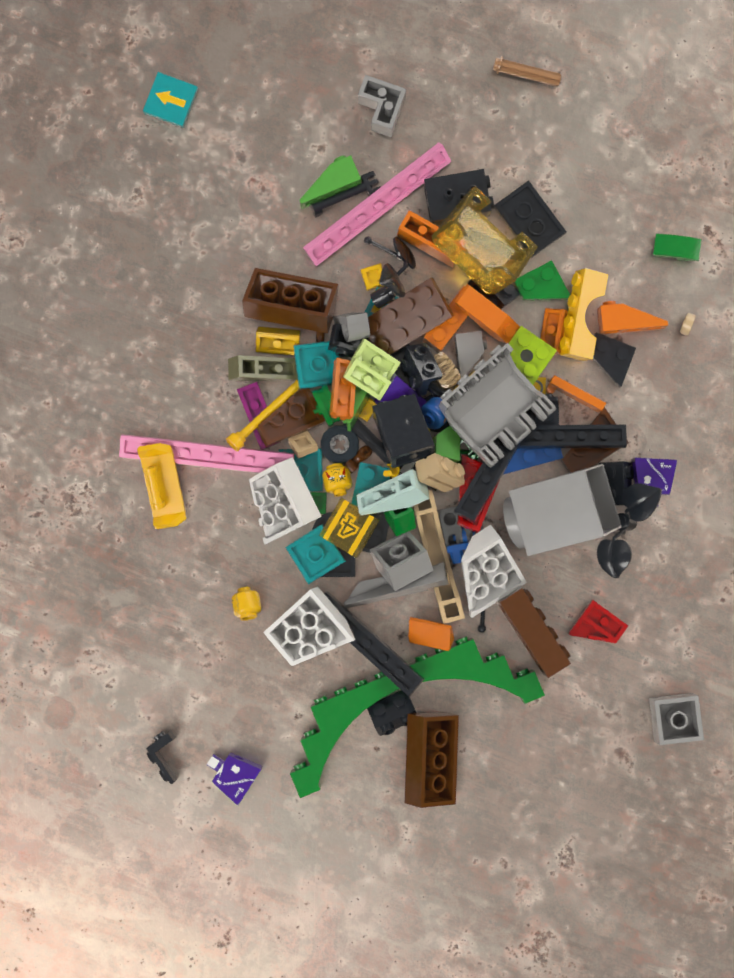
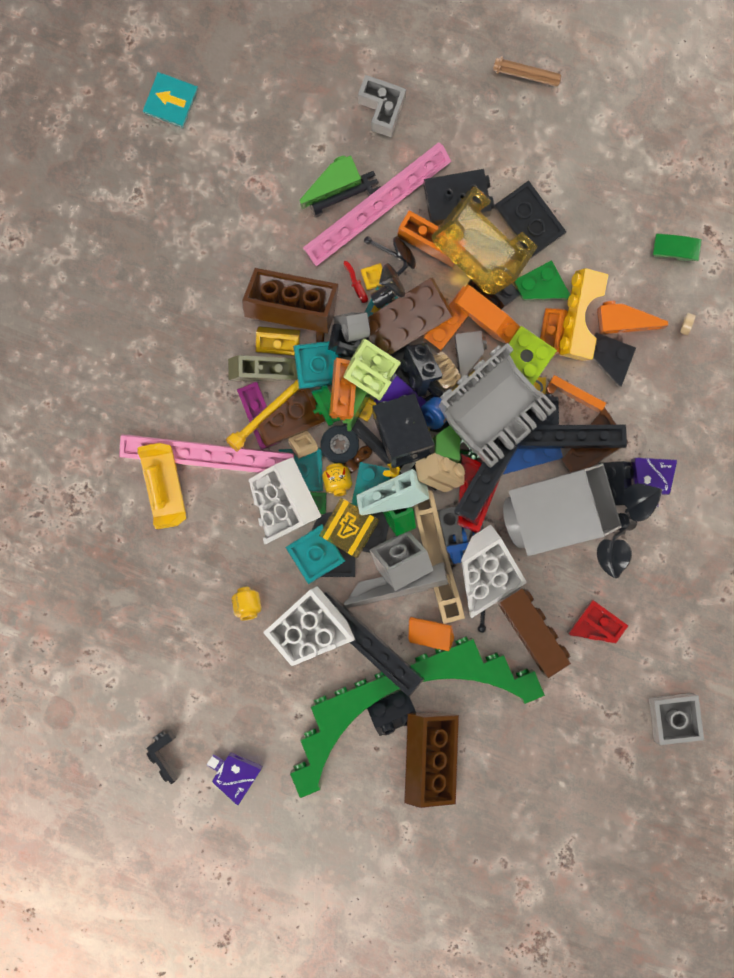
(356, 284): none -> red piece

